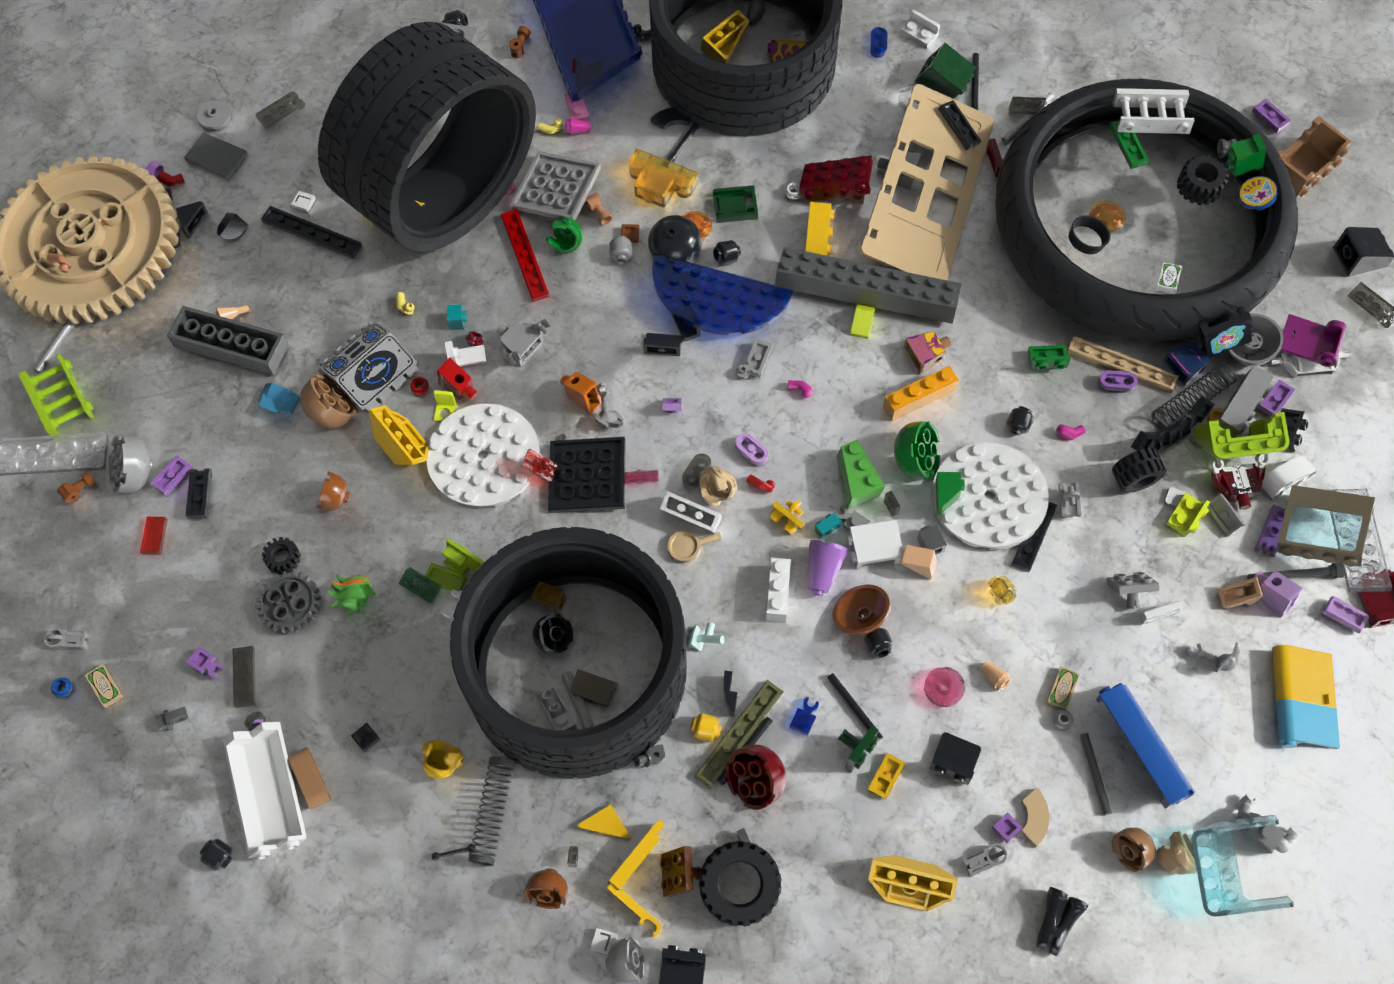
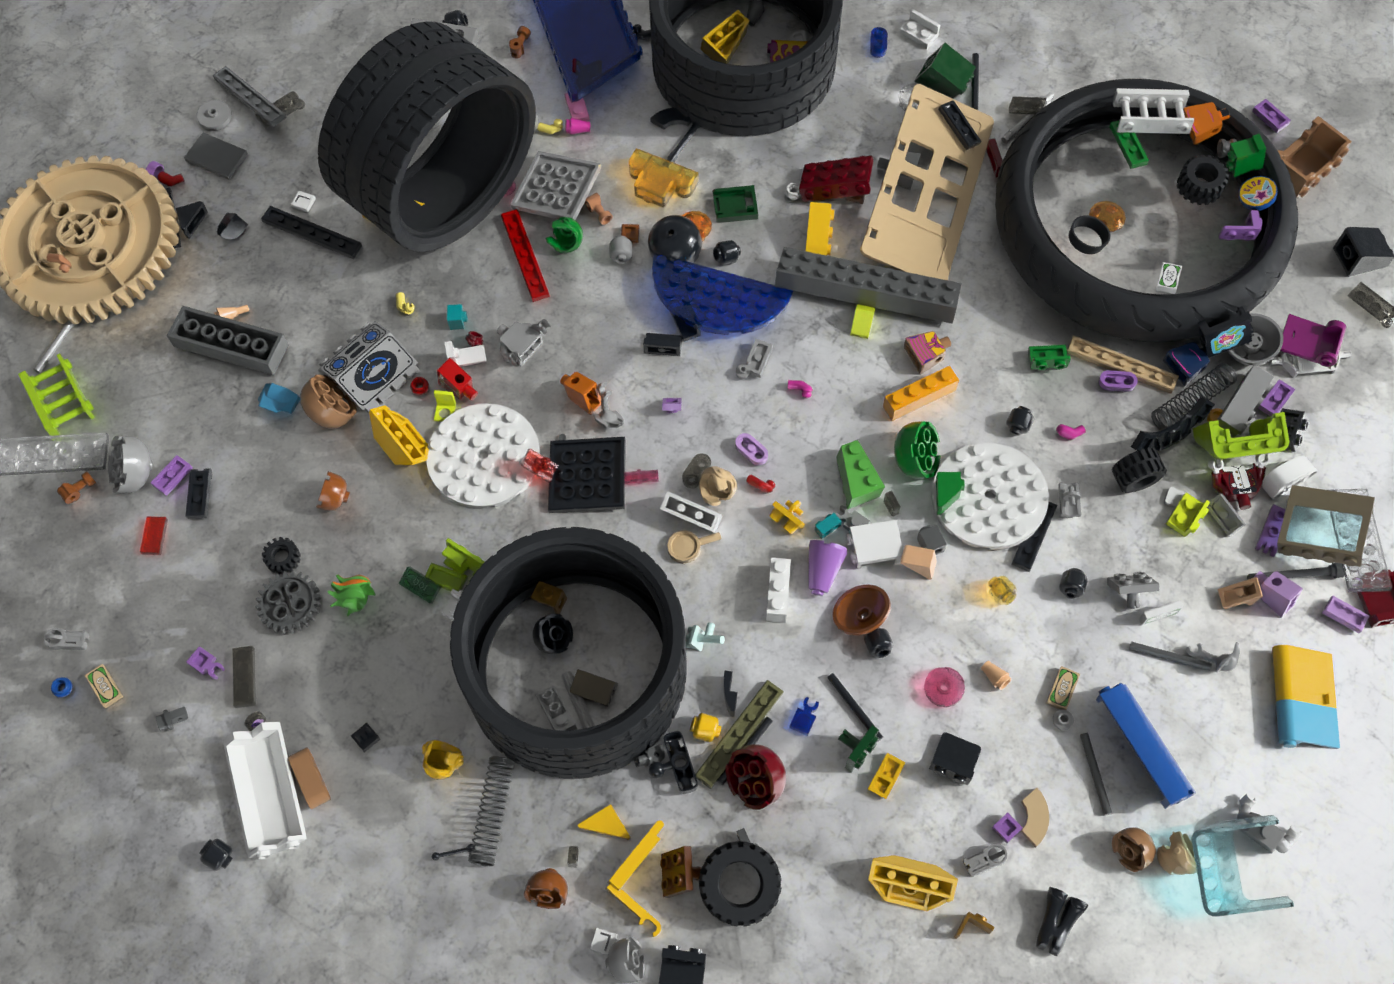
(249, 96): none -> dark grey tile
(682, 774): none -> black piece
(977, 920): none -> pearl gold bracket
(1073, 583): none -> black head
(1170, 656): none -> dark grey bar
(1206, 120): none -> orange torso
(1247, 232): none -> medium lavender bracket

